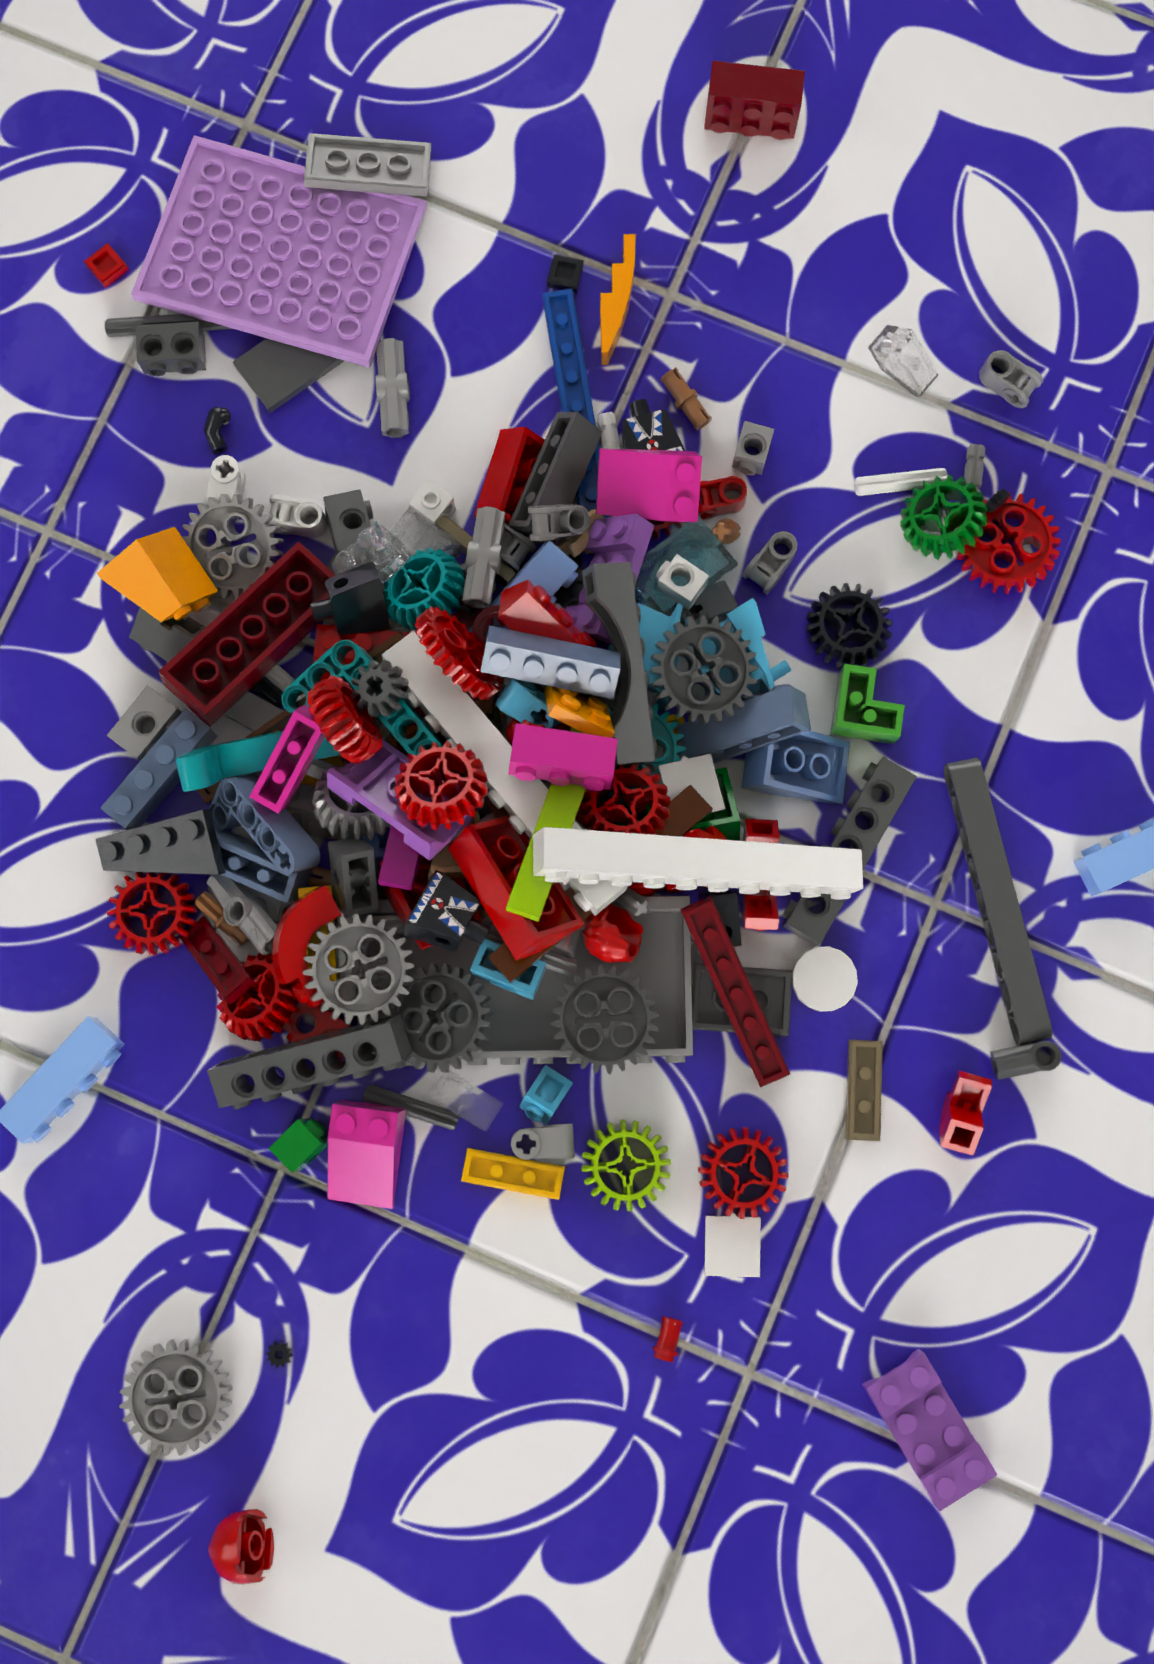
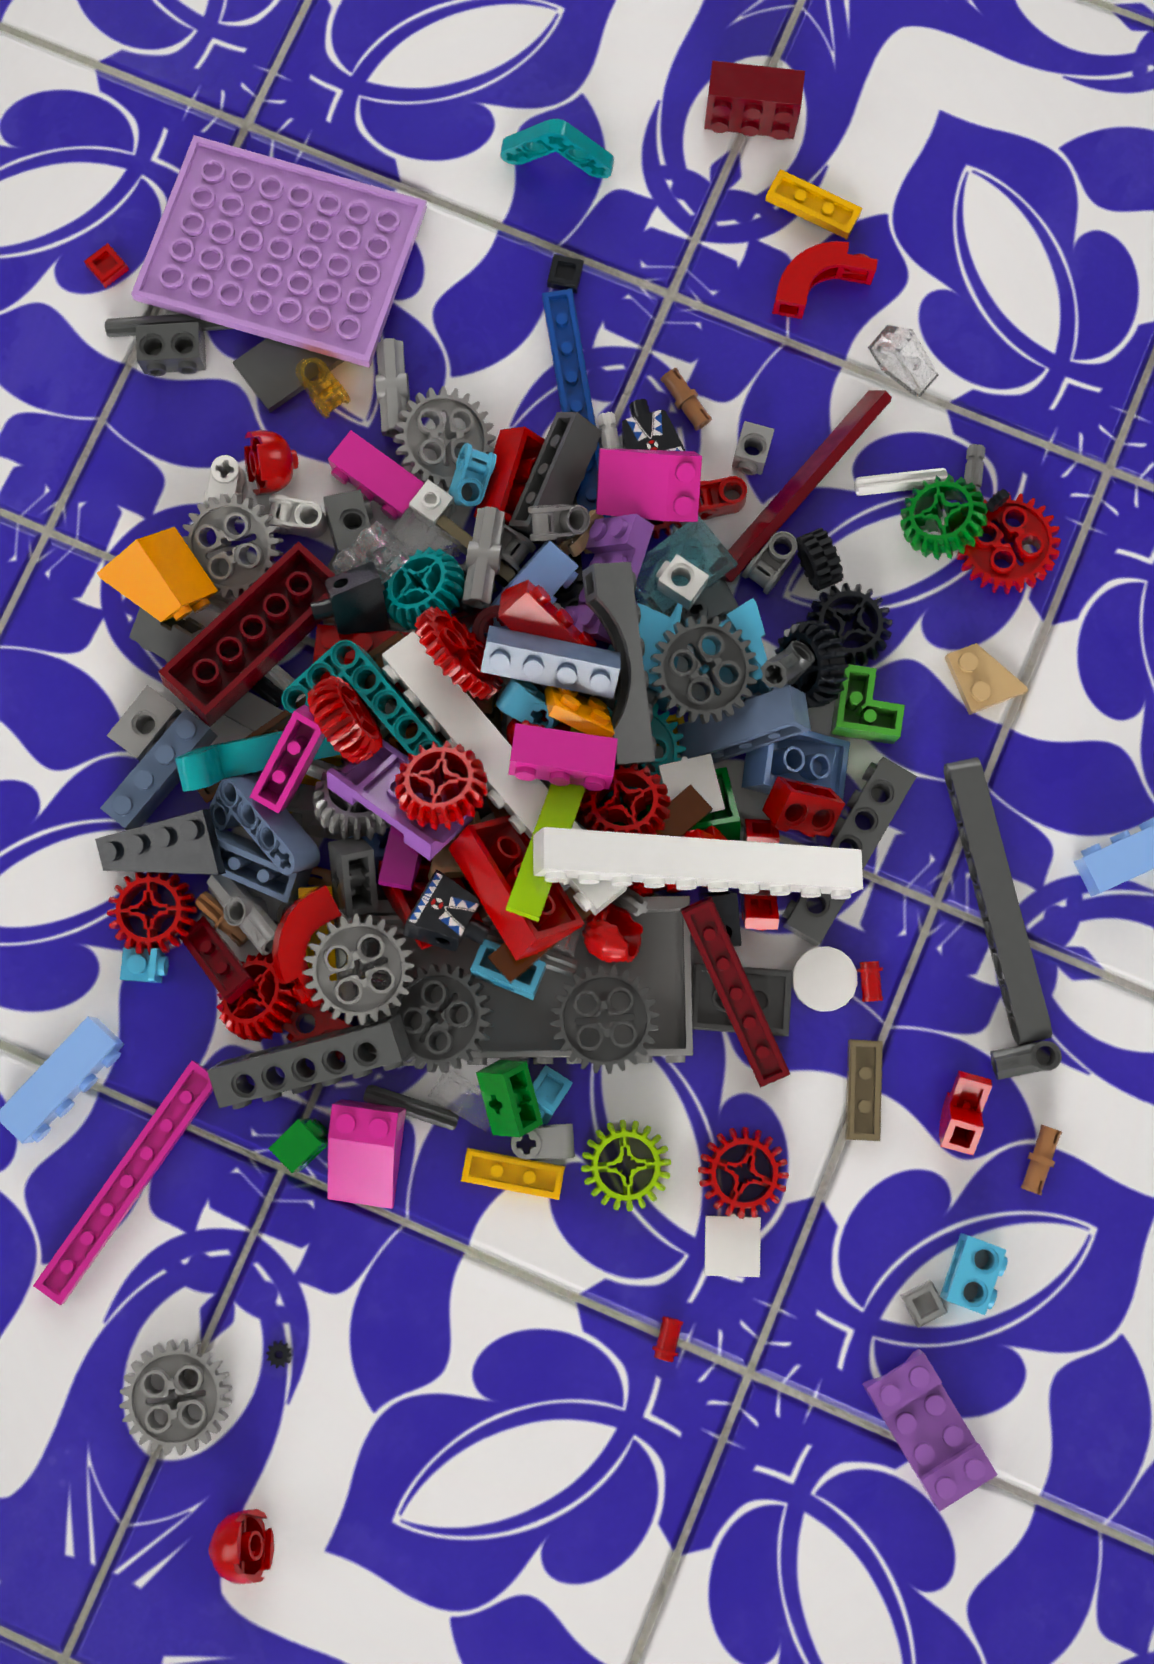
(125, 1184): none -> dark pink plate
(144, 966): none -> medium azure bracket
(215, 419): black arm -> none
(269, 461): none -> red cylinder
(322, 388): none -> clear yellow piece
(367, 165): light grey tile -> none
(368, 689): dark grey gear -> none
(374, 474): none -> dark pink brick
(416, 437): none -> light grey gear
(473, 474): none -> medium azure piece
(509, 1098): none -> green brick
(558, 137): none -> teal beam
(615, 305): light orange slope -> none
(726, 531): medium nougat axle -> none
(787, 666): none -> dark grey piece
(803, 807): none -> red brick
(806, 479): none -> dark red tile
(813, 204): none -> yellow plate
(814, 266): none -> red arch
(819, 559): none -> black tyre
(825, 675): none -> black gear
(870, 981): none -> red pin
(924, 1303): none -> light grey tile
(964, 1270): none -> medium azure brick
(982, 679): none -> tan wing
(1012, 378): light grey piece -> none
(1041, 1159): none -> medium nougat pin

